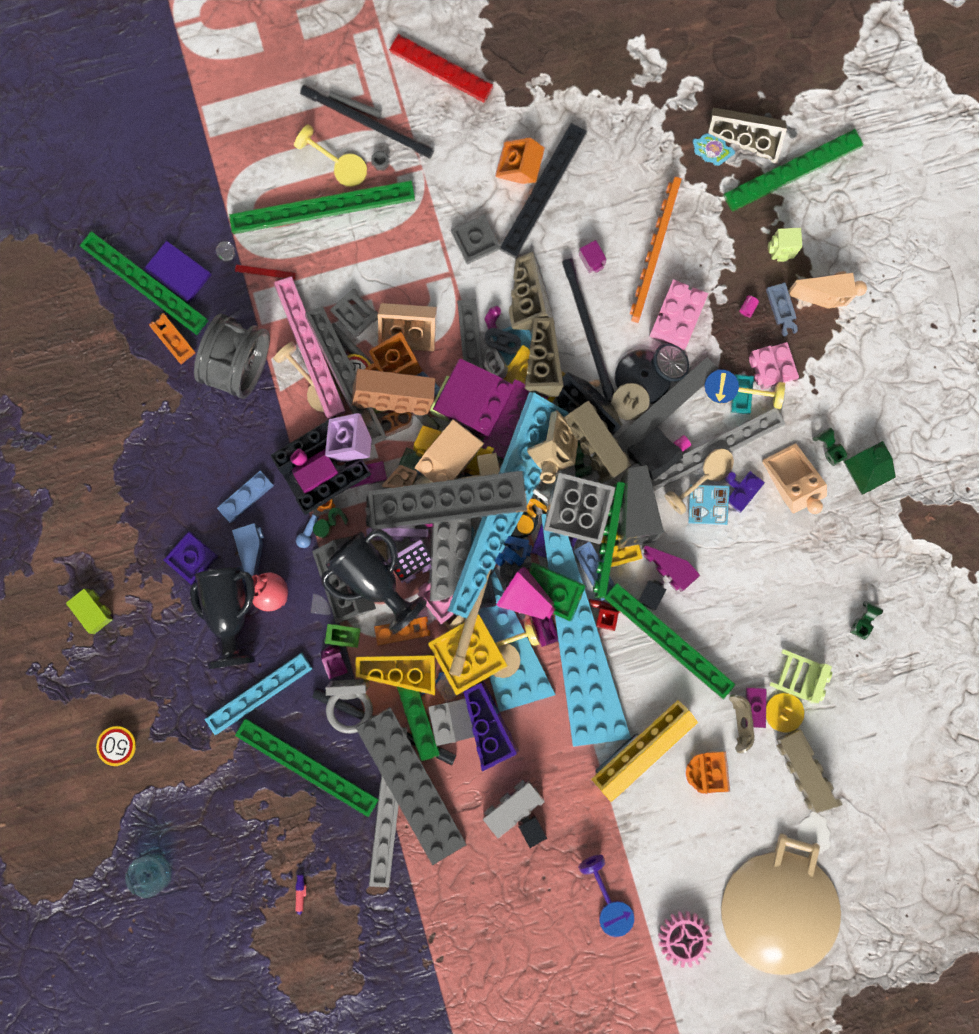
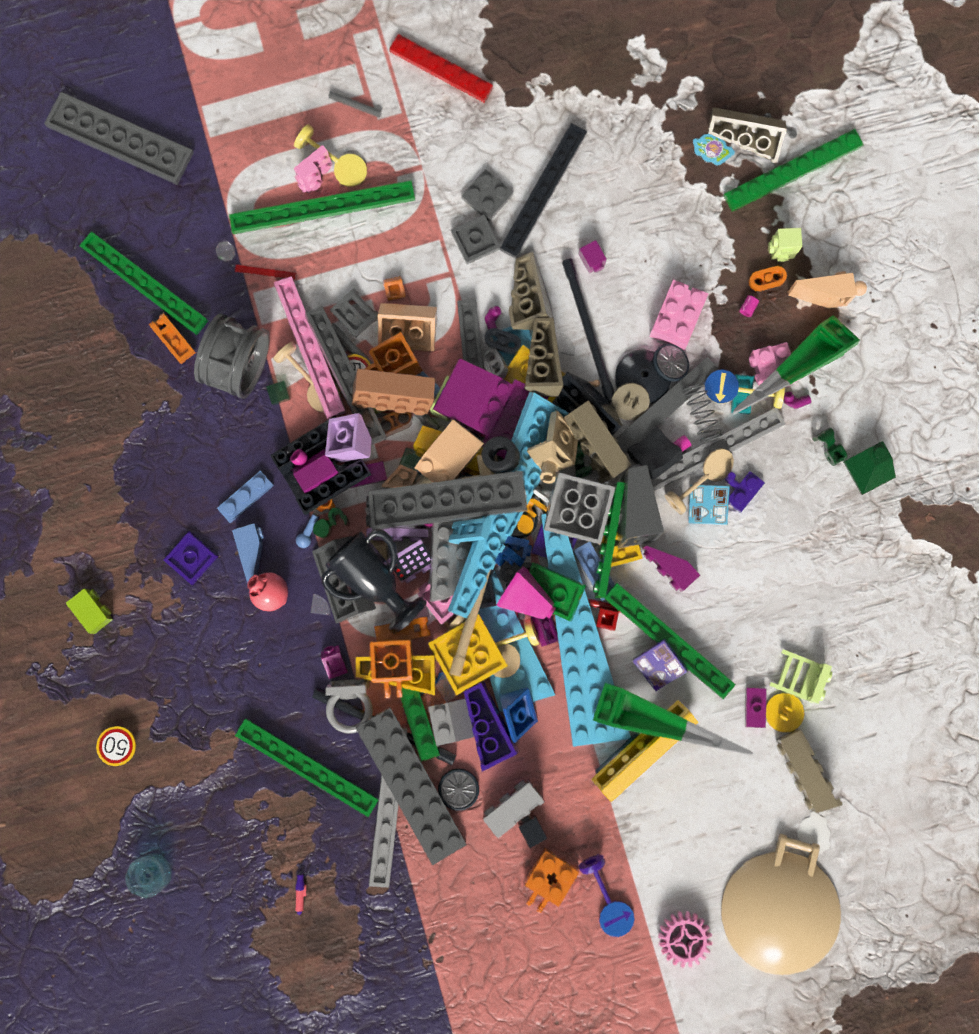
(119, 138): none -> dark grey plate
(177, 272): dark purple tile -> none
(224, 608): black piece -> none
(258, 694): medium azure tile -> none
(278, 393): none -> clear green tile
(311, 168): none -> bright pink plate
(316, 96): black piece -> none
(342, 635): bright green slope -> none
(380, 160): dark grey tile -> none
(394, 288): none -> orange slope
(402, 670): none -> orange hinge
(458, 789): none -> flat silver wheel
(470, 530): none -> medium azure plate
(487, 195): none -> dark grey plate
(495, 445): none -> black tyre
(518, 712): none -> blue slope
(520, 161): orange slope -> none
(550, 890): none -> orange hinge
(632, 713): none -> green plate
(652, 594): black brick -> none
(657, 241): orange plate -> none
(660, 665): none -> tile
(709, 772): orange slope -> none
(711, 437): none -> dark grey piece
(746, 735): dark tan piece -> none
(766, 278): none -> orange plate
(782, 307): sand blue plate -> none
(794, 402): none -> magenta arm
(796, 480): light nougat slope -> none
(820, 348): none -> green plate
(862, 626): dark green leg -> none

